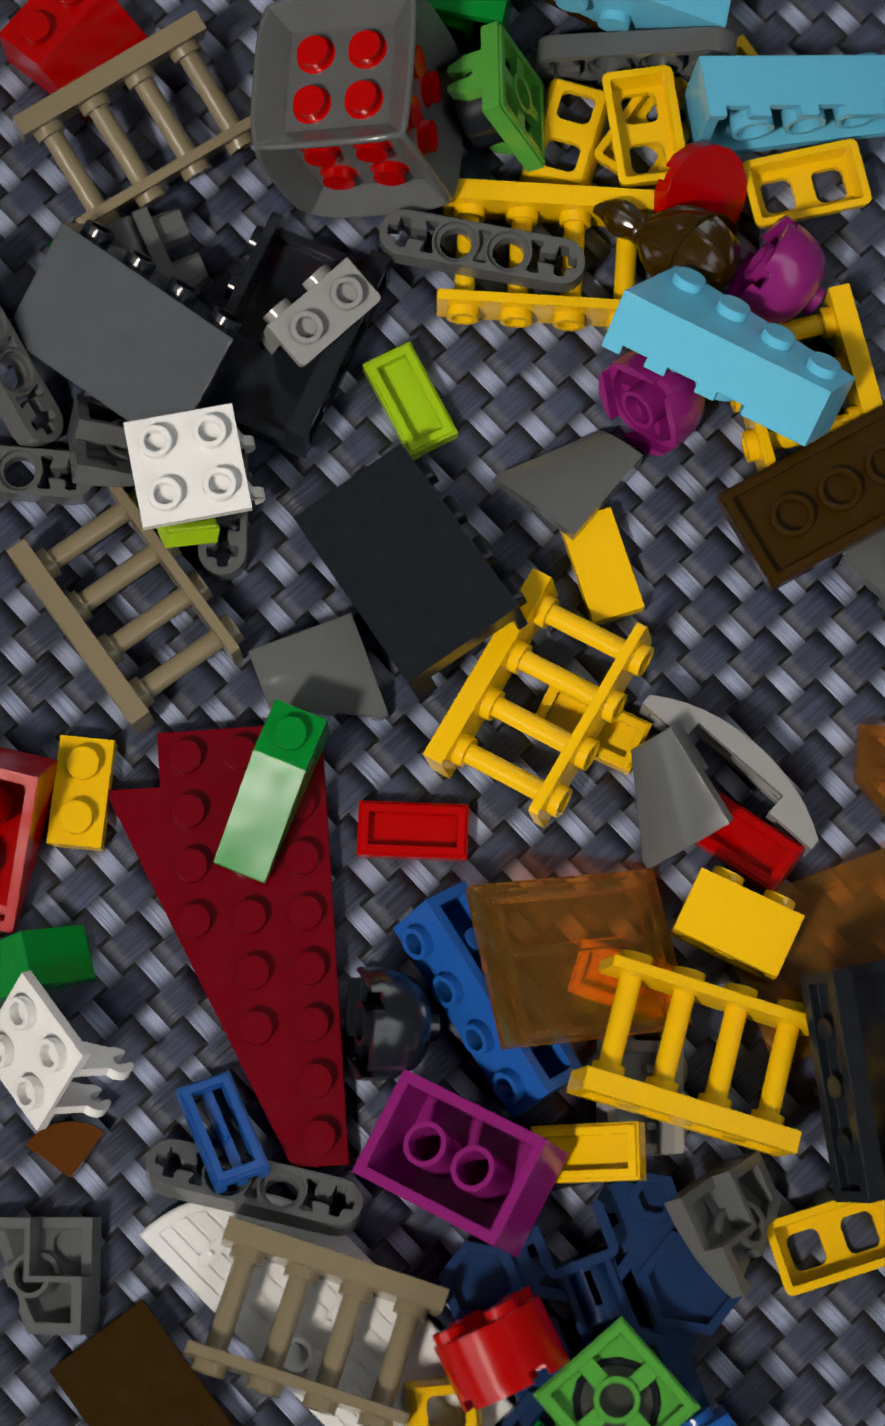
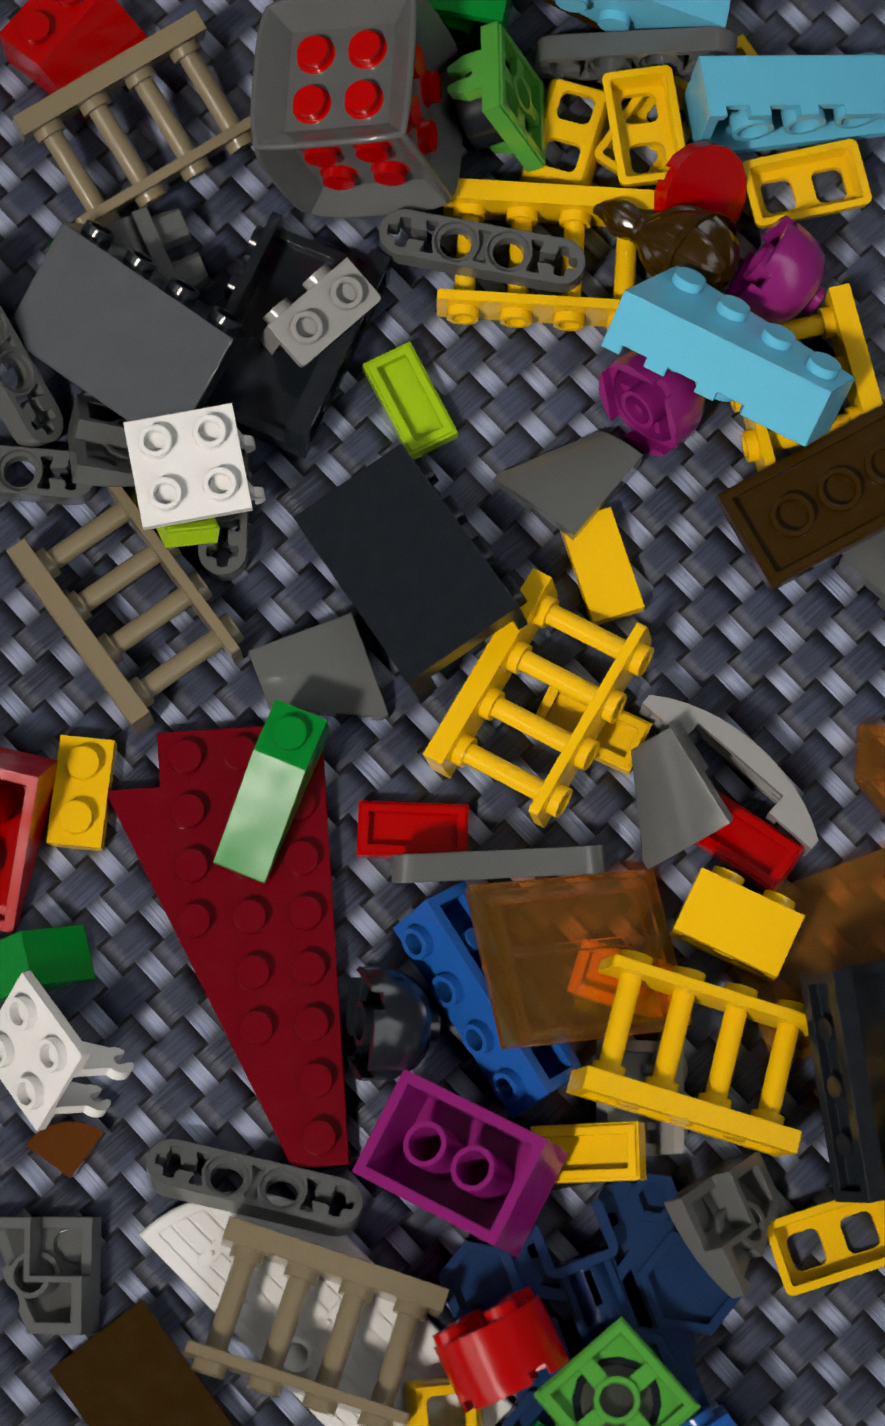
(238, 1172): blue tile -> none
(497, 863): none -> dark grey beam

